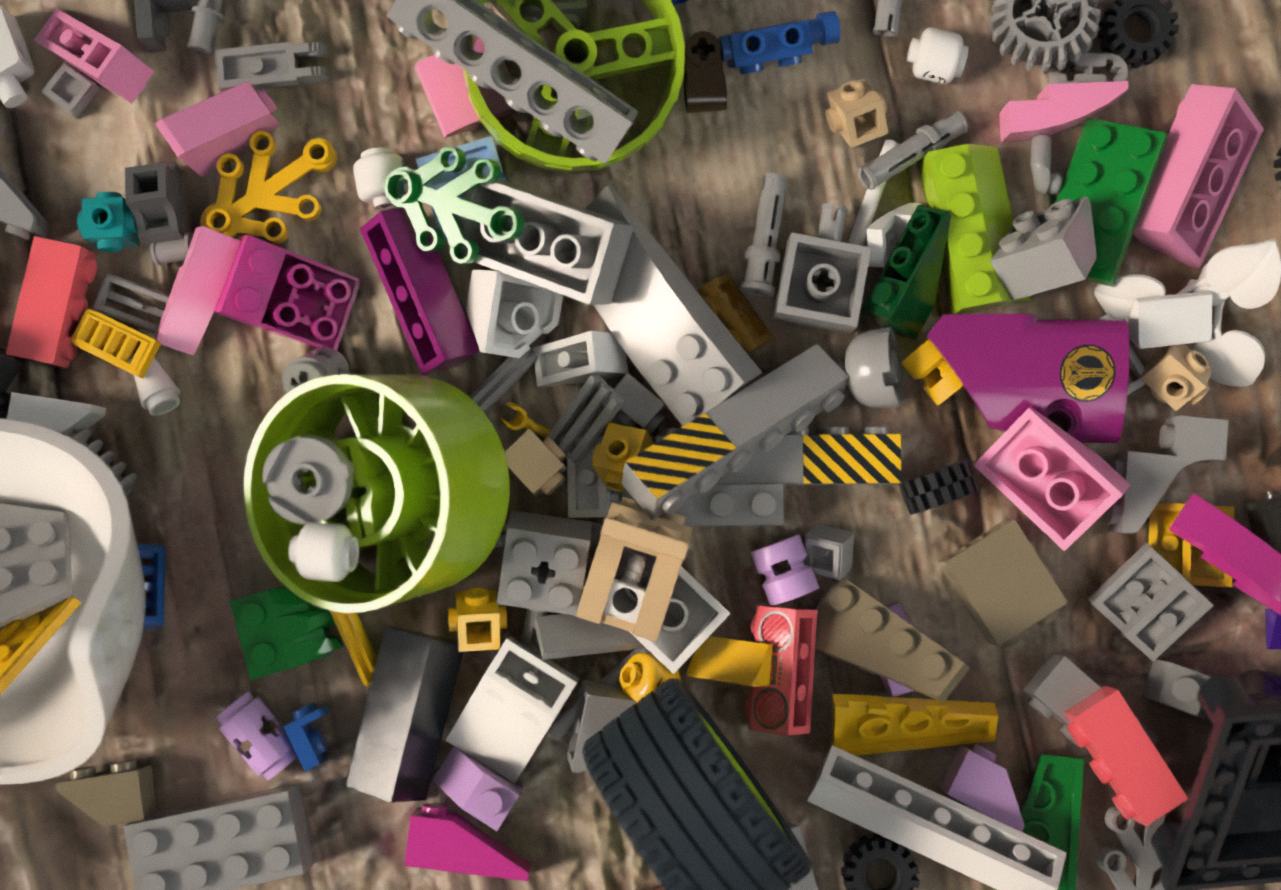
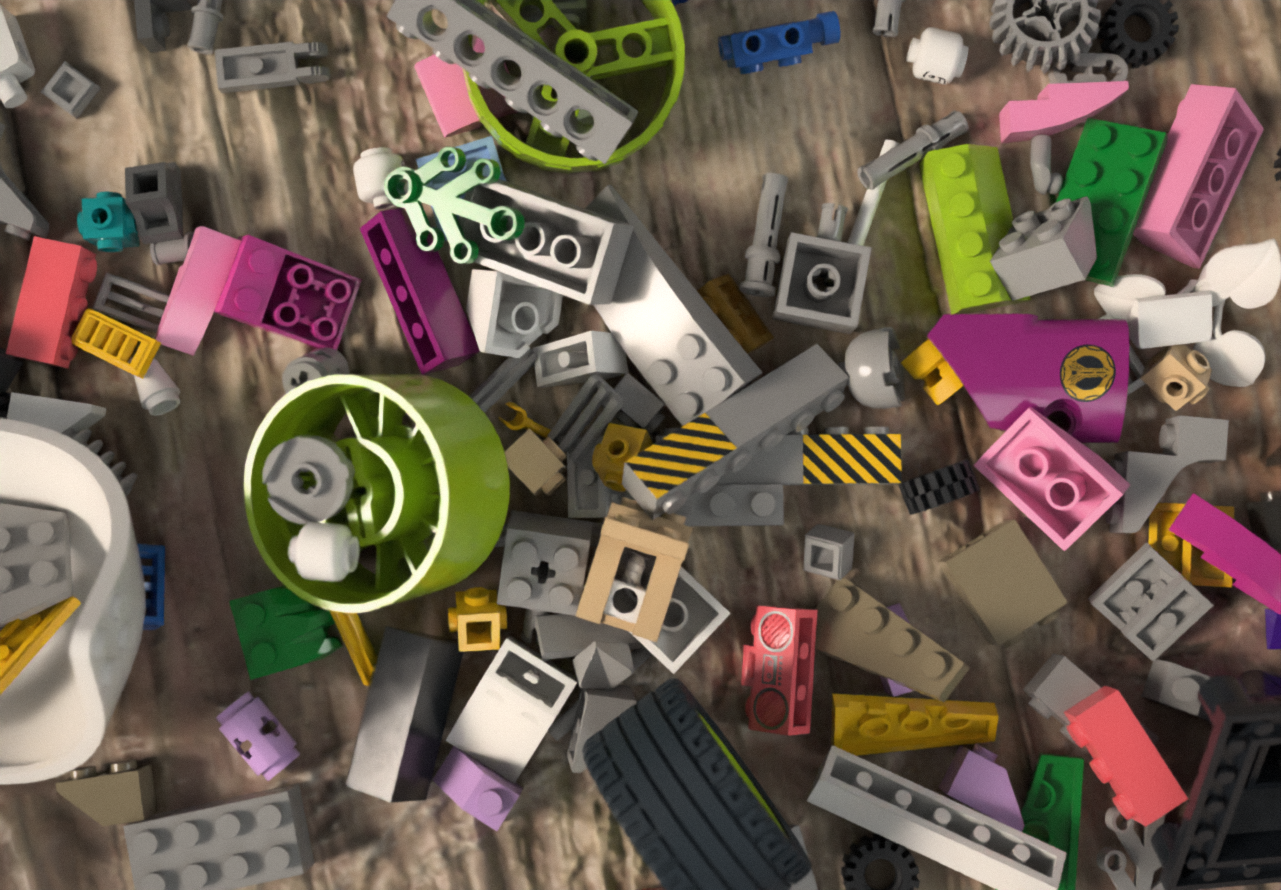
(94, 55): bright pink slope -> none
(218, 126): bright pink slope -> none
(263, 192): yellow plant -> none
(306, 741): blue bracket -> none
(455, 845): dark pink slope -> none
(603, 665): none -> light grey slope
(644, 674): yellow head -> none
(704, 80): dark brown piece -> none
(732, 661): yellow slope -> none
(790, 583): lavender wheel -> none
(857, 112): tan brick -> none
(886, 232): white slope -> none
(911, 275): dark green slope -> none

